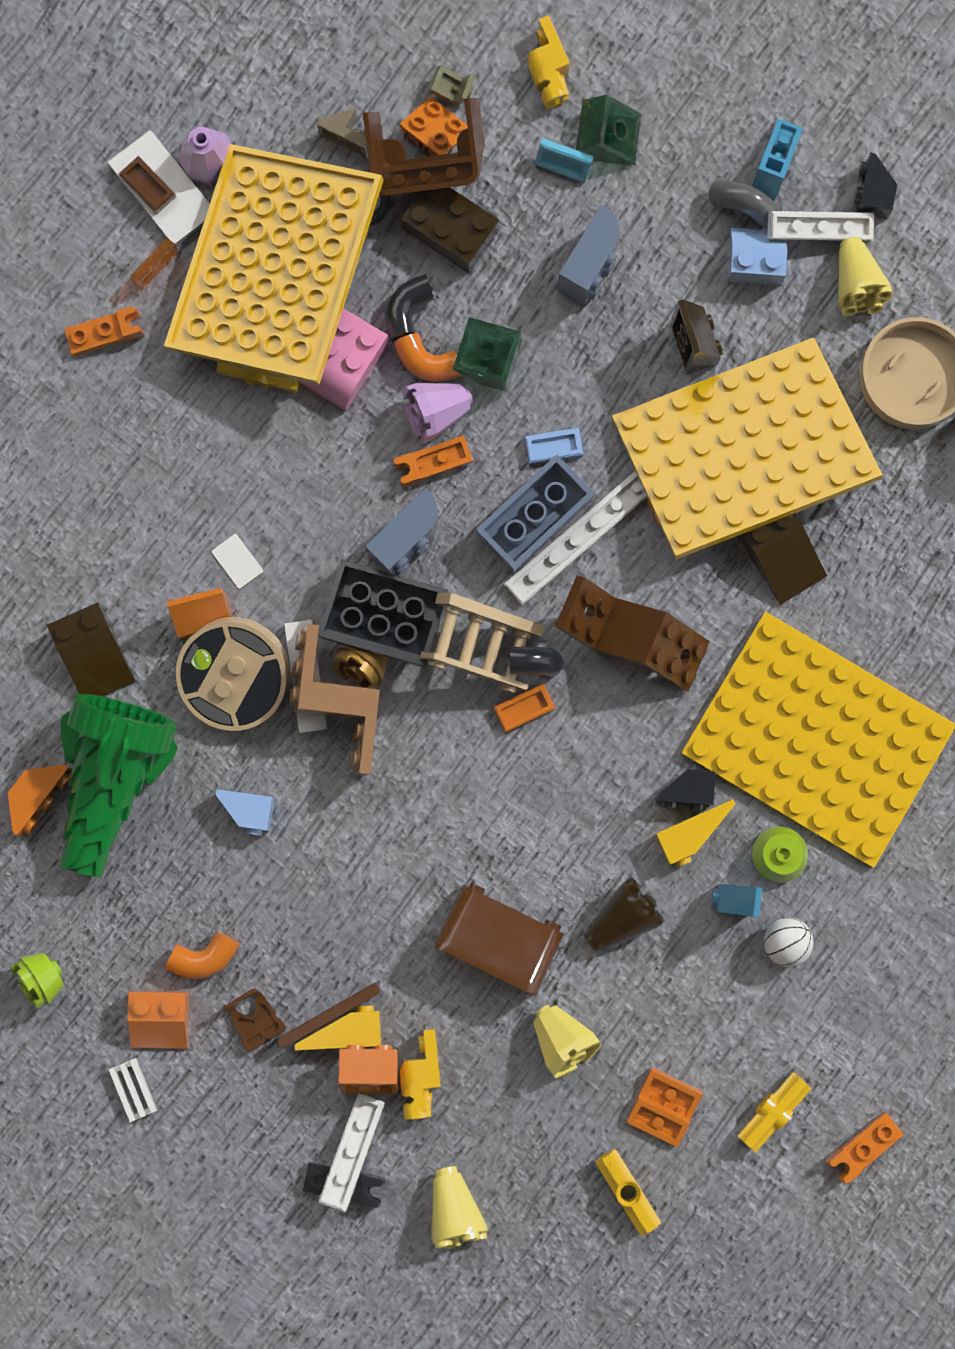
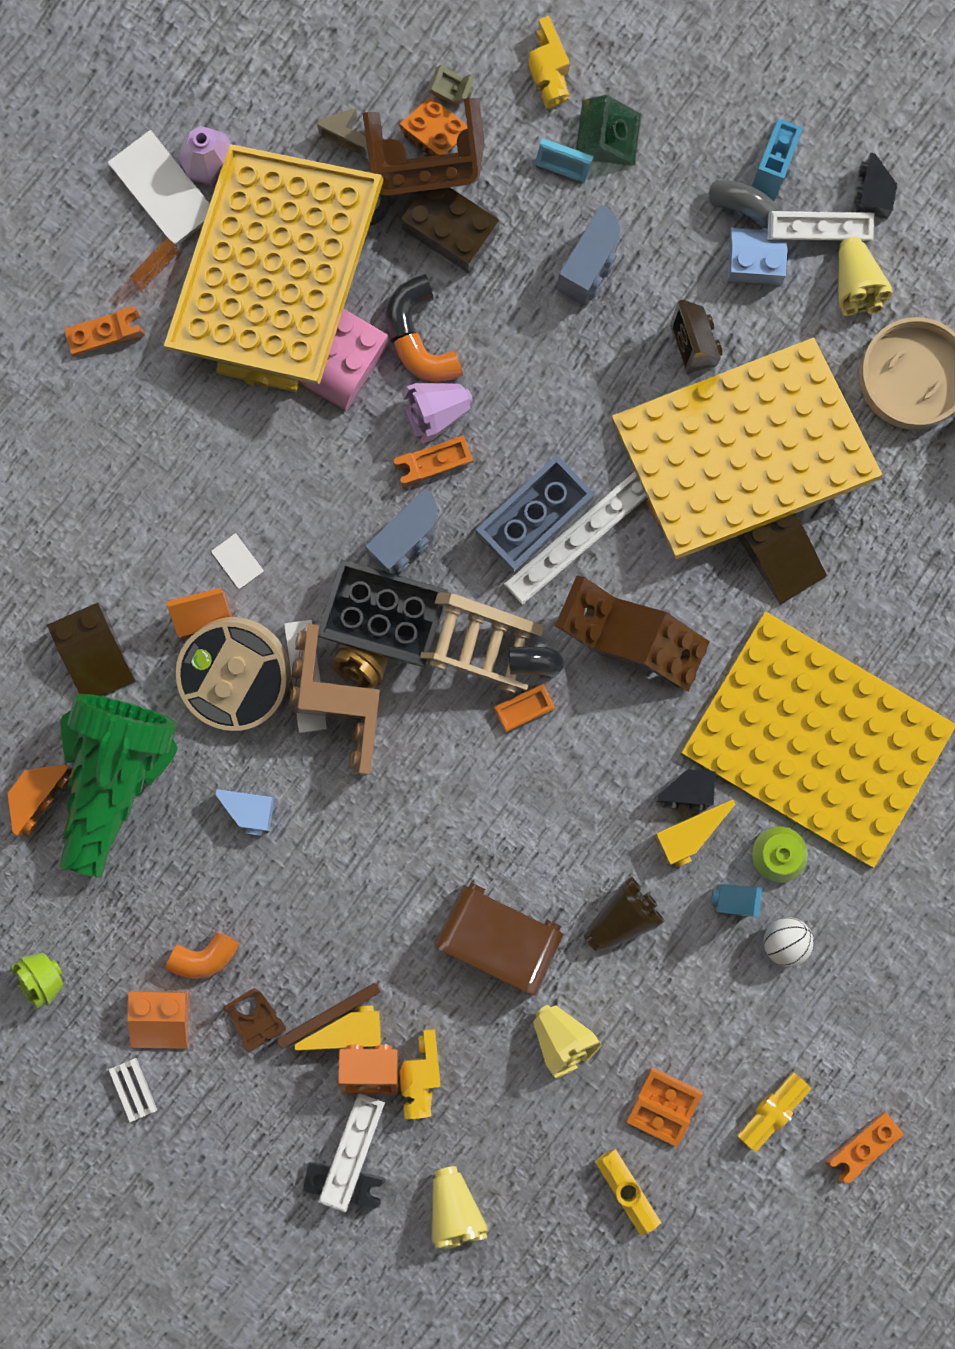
(147, 185): reddish brown tile -> none
(488, 353): clear green slope -> none
(545, 446): light blue tile -> none

